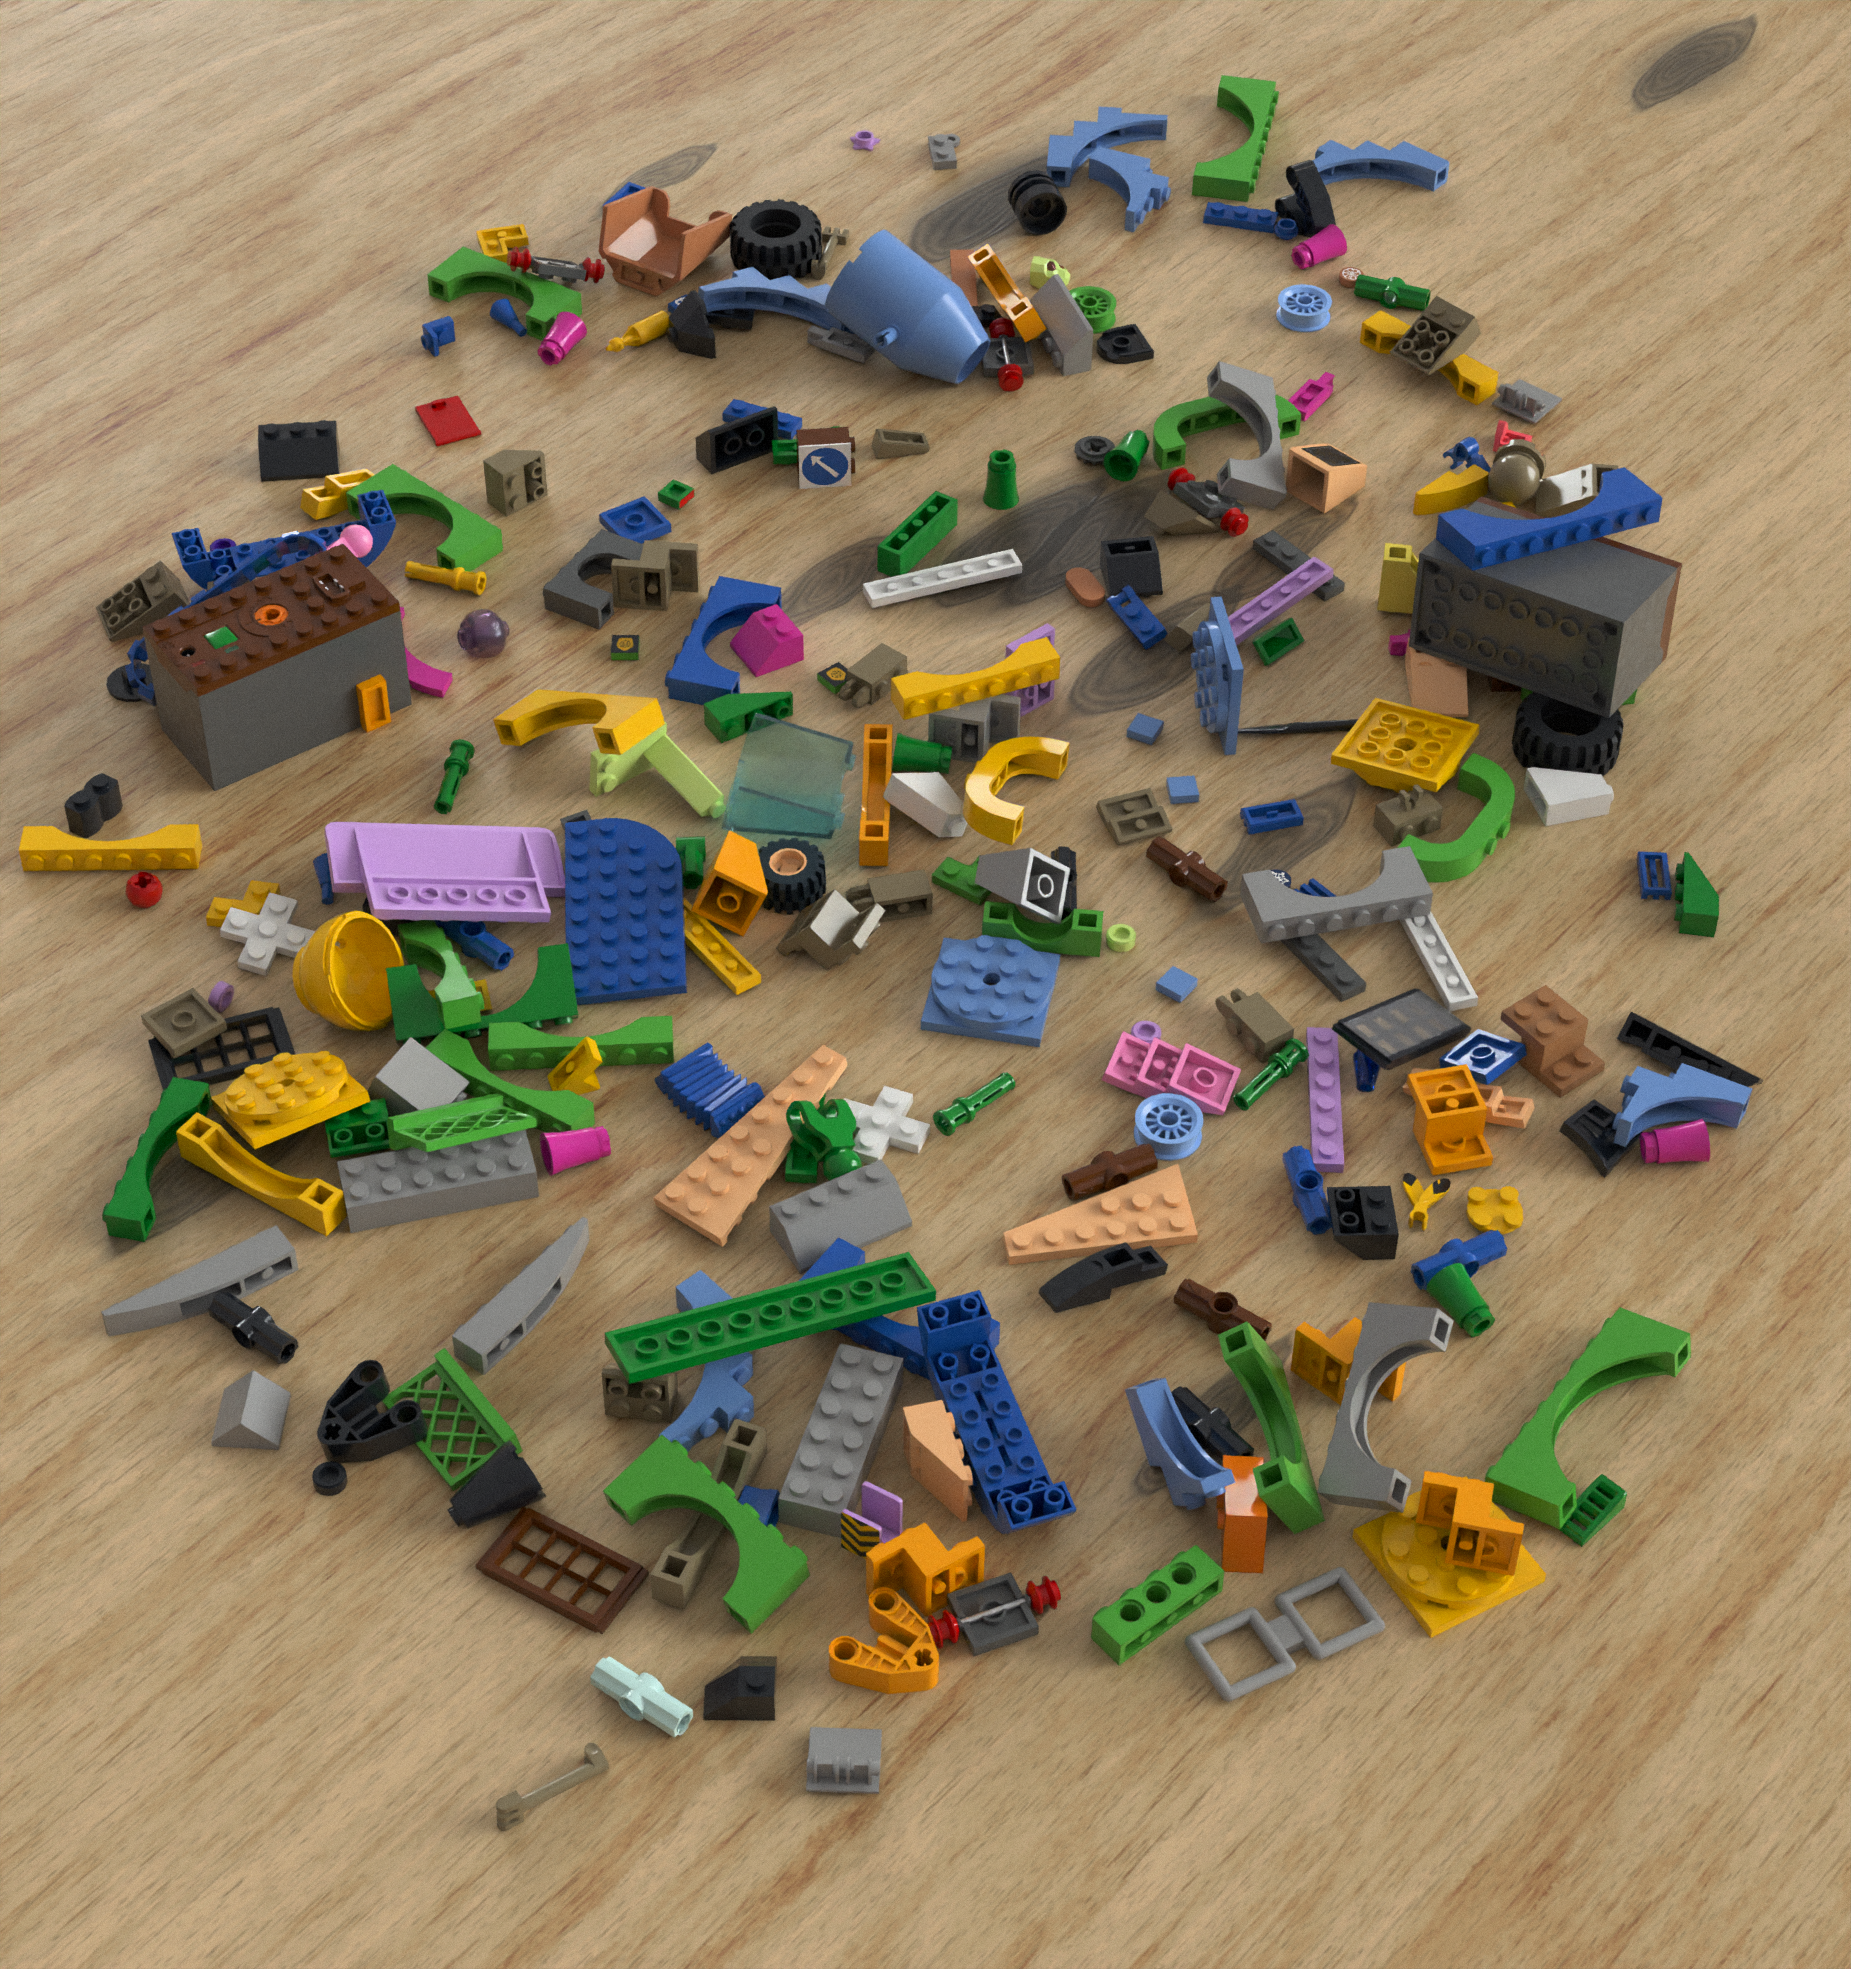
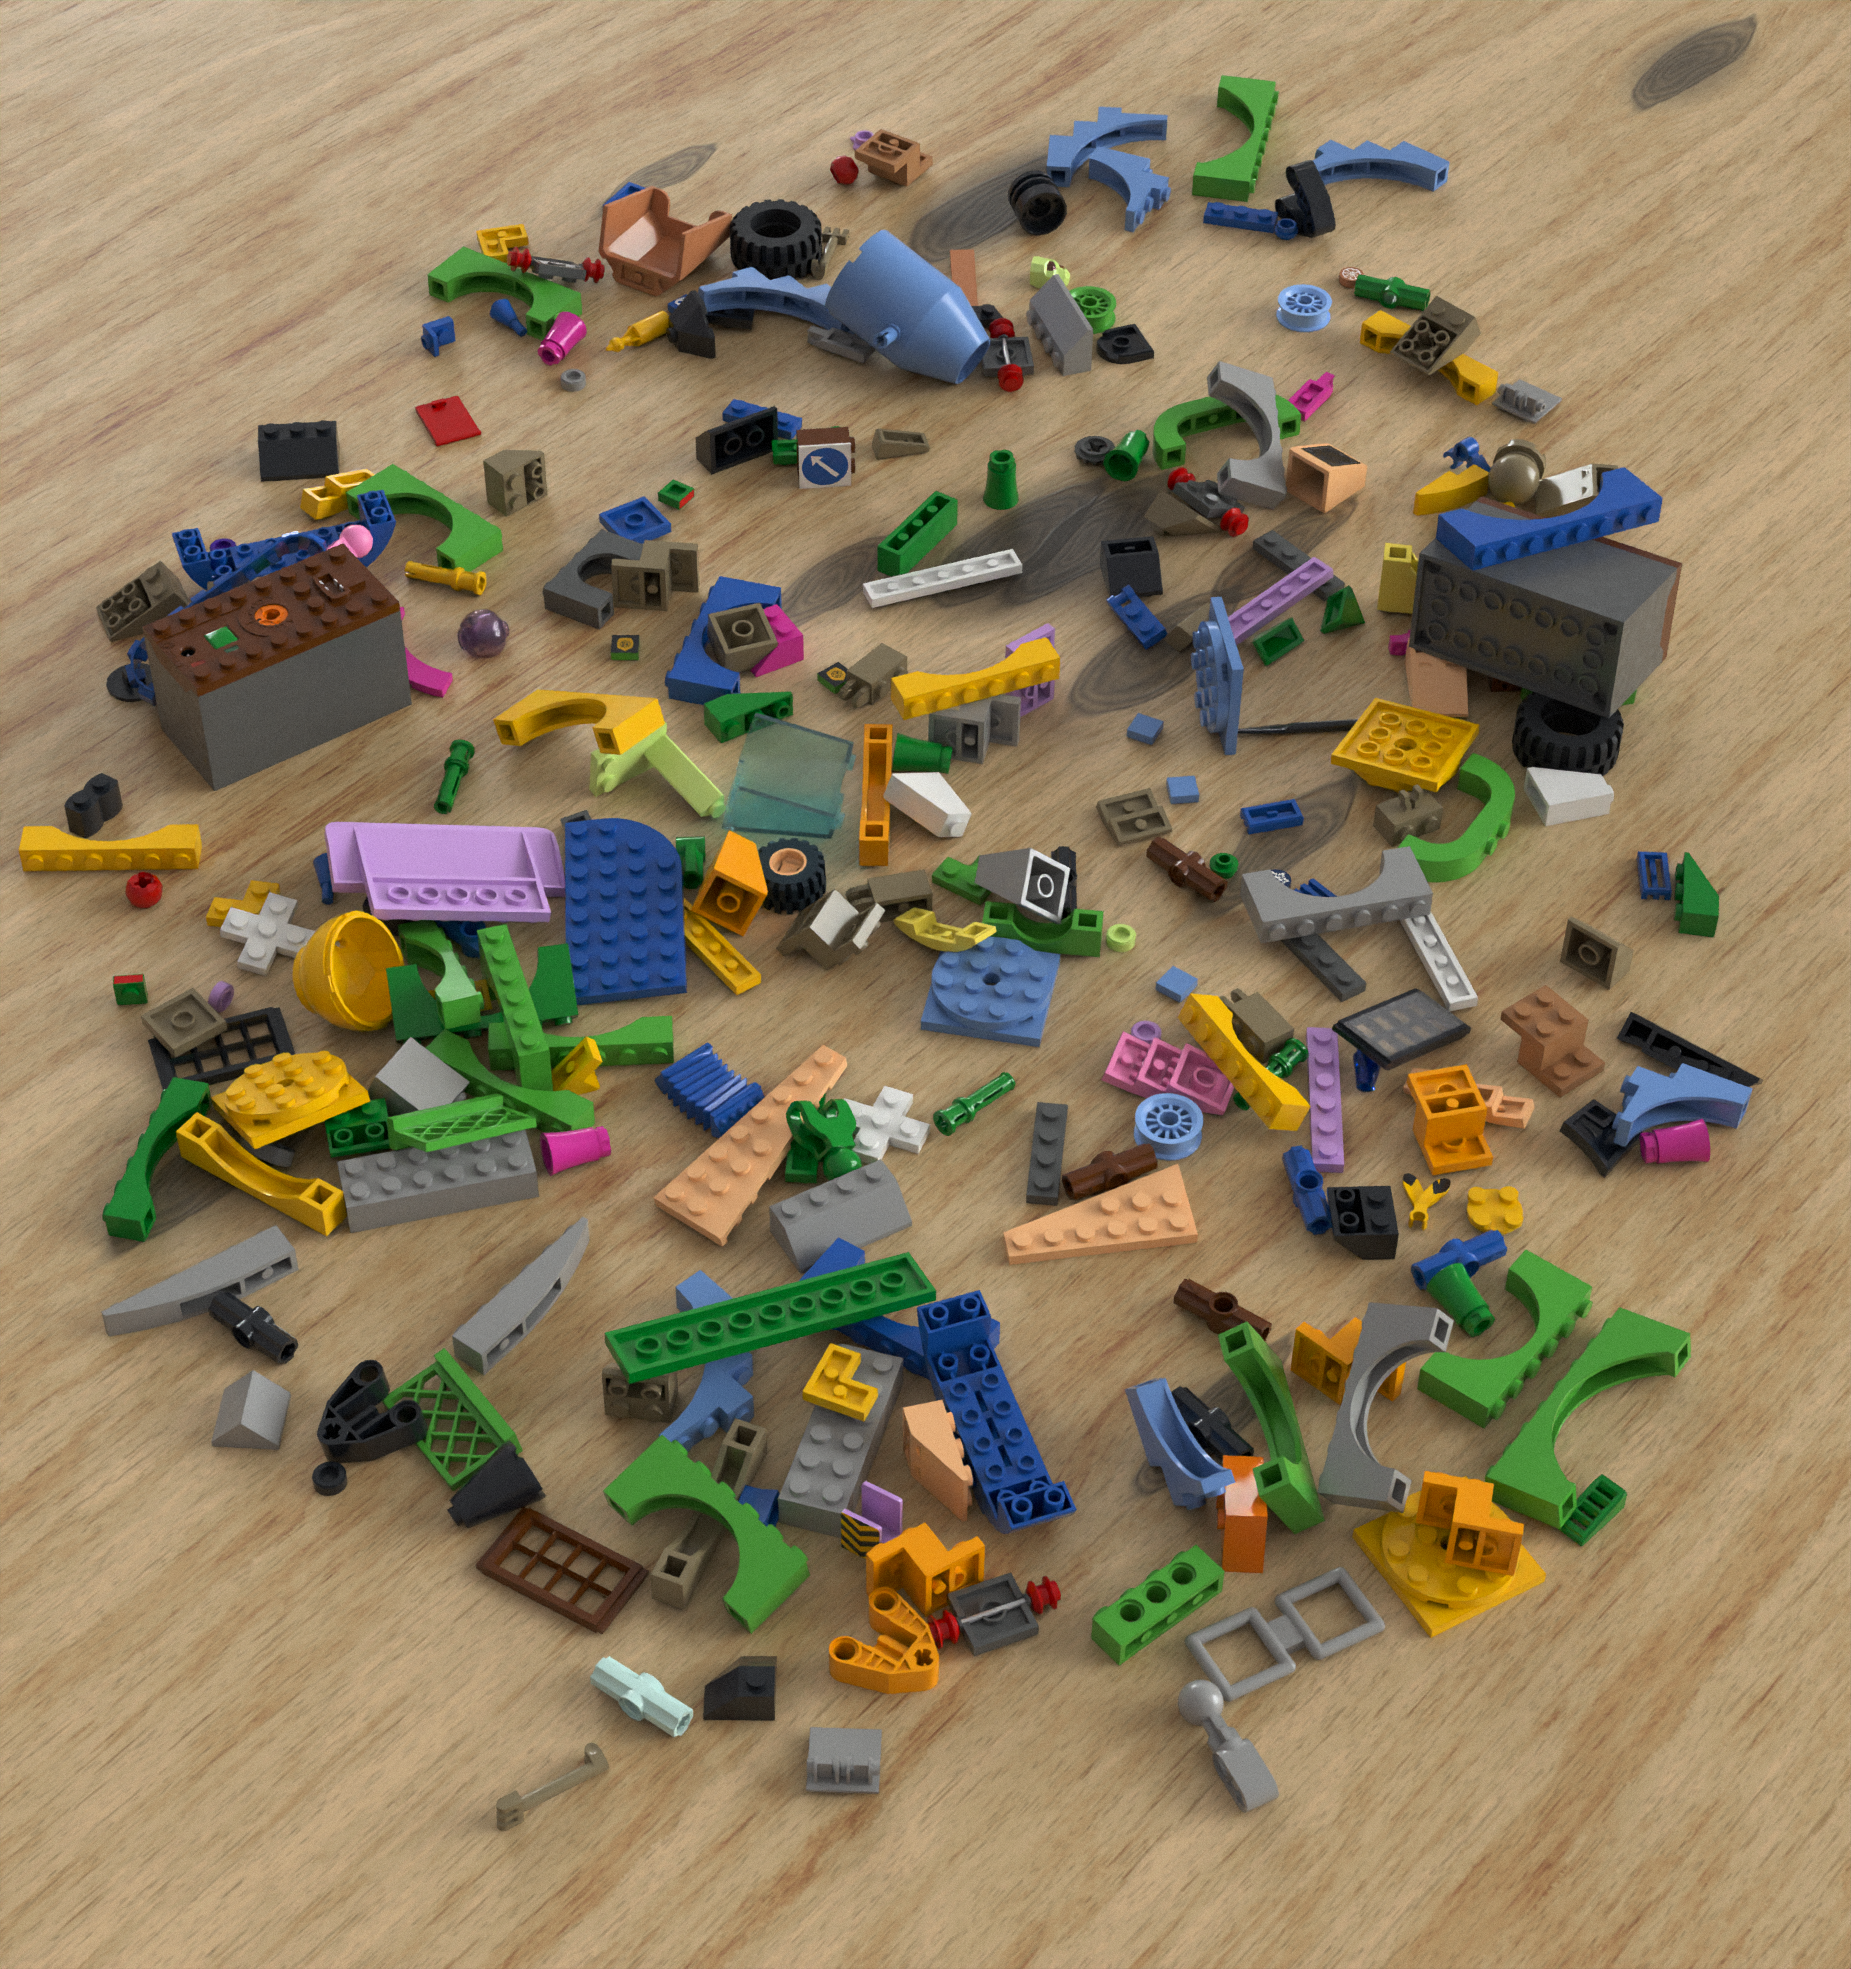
(130, 989): none -> green plate
(272, 1152): none -> dark grey beam
(373, 703): light orange tile -> none
(509, 988): none -> bright green arch
(573, 380): none -> light grey tile
(740, 637): none -> dark tan slope
(833, 1385): none -> yellow plate
(844, 170): none -> red piece
(893, 157): none -> medium nougat bracket
(923, 928): none -> light yellow slope
(942, 151): light grey hinge -> none
(1004, 760): yellow arch -> none
(1006, 293): light orange arch -> none
(1047, 1154): none -> dark grey plate
(1085, 587): nougat tile -> none
(1099, 1273): black slope -> none
(1224, 865): none -> green plate
(1233, 1758): none -> light grey beam
(1270, 1097): none -> yellow arch
(1320, 247): dark pink plant -> none
(1341, 611): none -> green slope
(1484, 1386): none -> bright green arch
(1485, 1055): blue plate -> none
(1504, 435): coral tile -> none
(1595, 953): none -> dark tan slope

